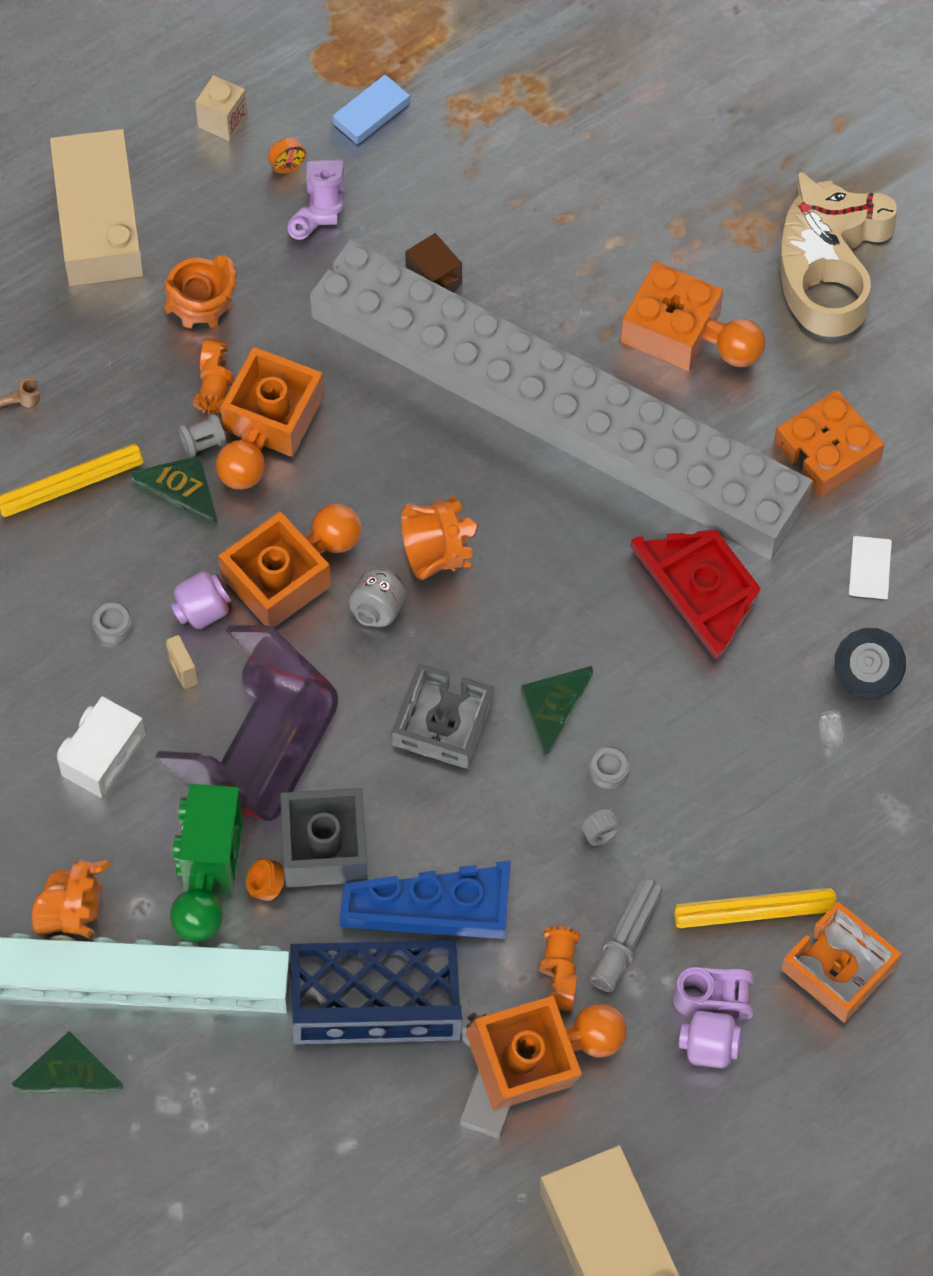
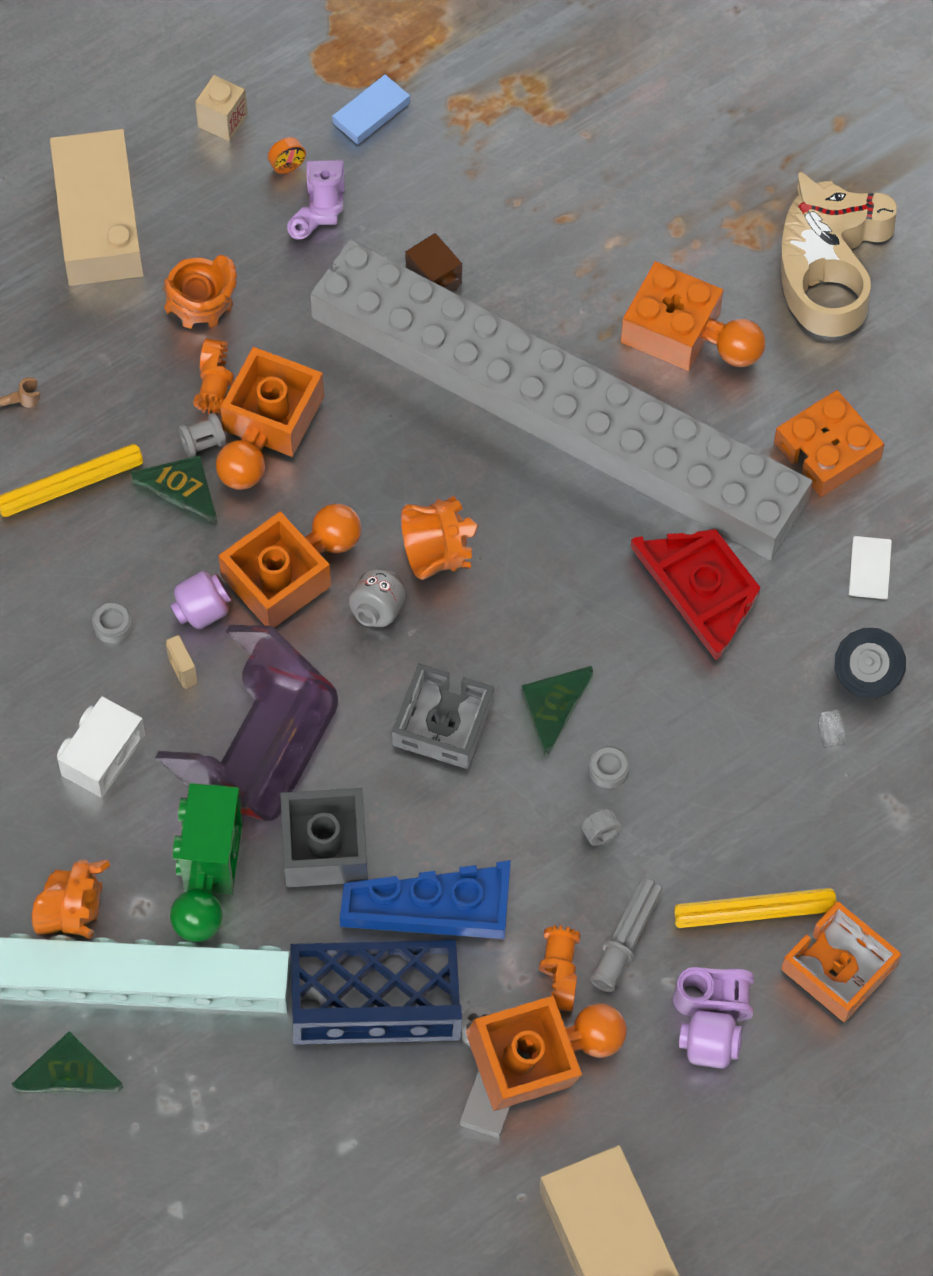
(265, 879): orange tile -> none

